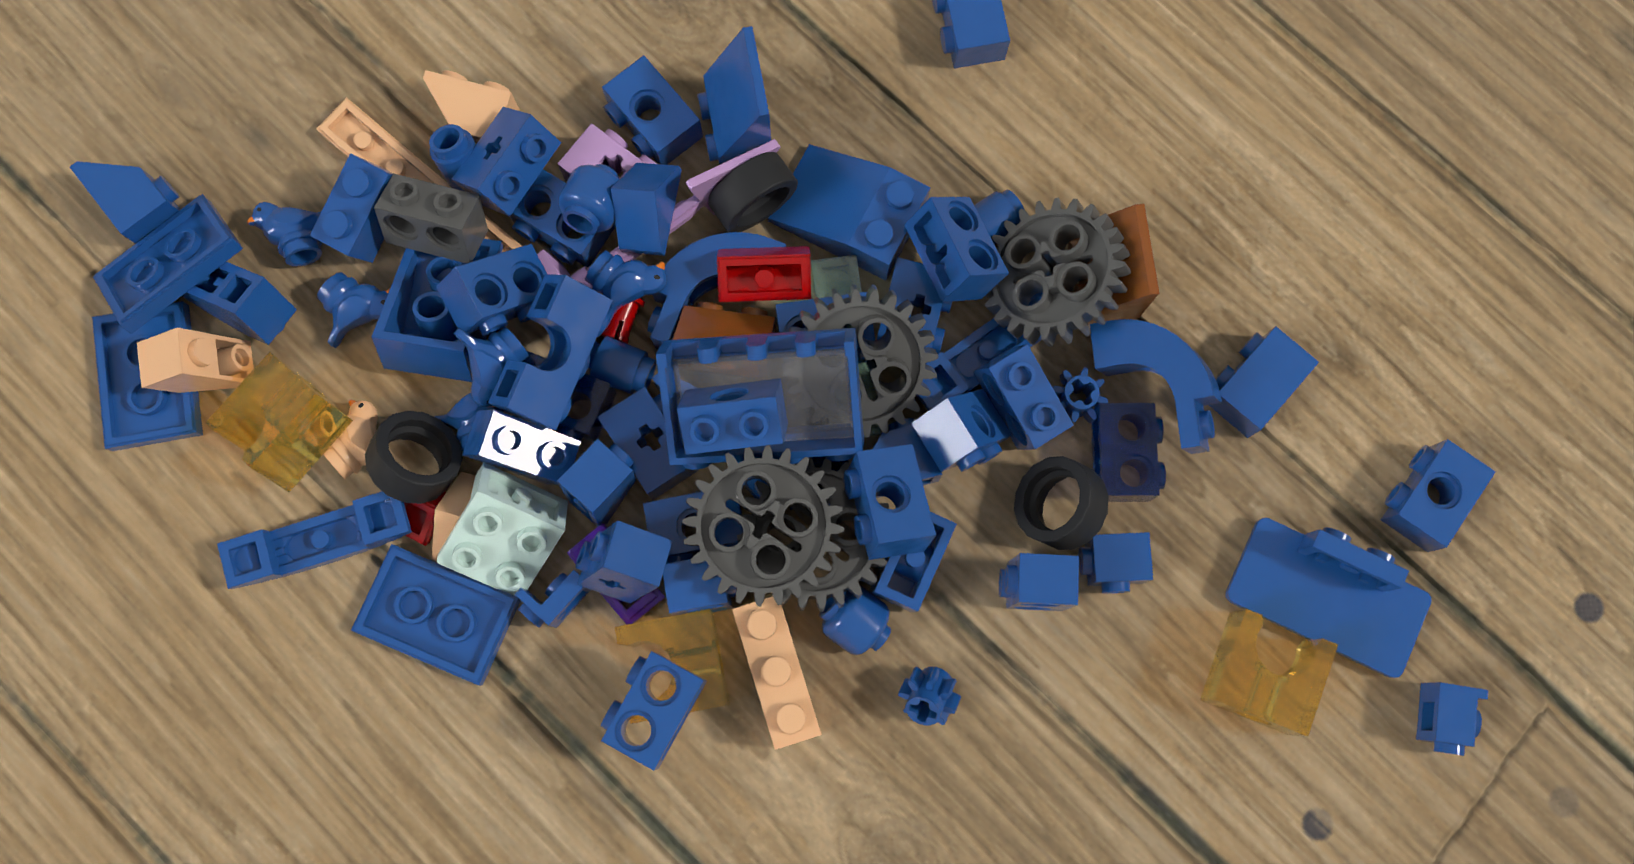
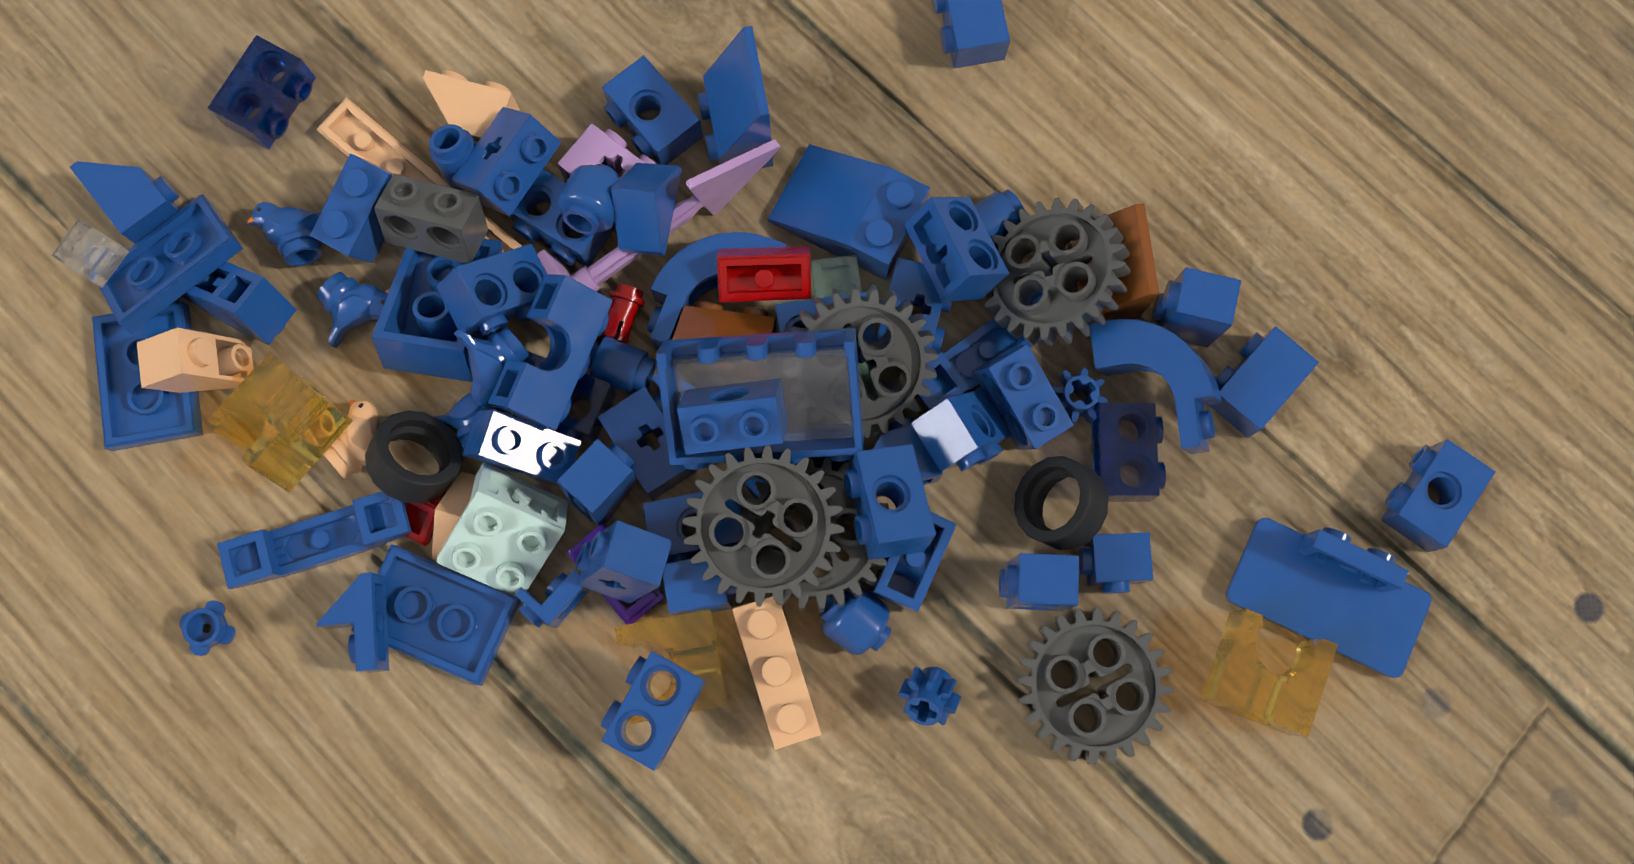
(90, 253): none -> clear bracket
(193, 625): none -> blue plate
(252, 87): none -> clear blue brick
(365, 610): none -> blue slope
(624, 280): blue animal -> none
(752, 192): black tyre -> none
(1112, 724): none -> dark grey gear
(1197, 306): none -> blue brick
(1449, 716): blue brick -> none

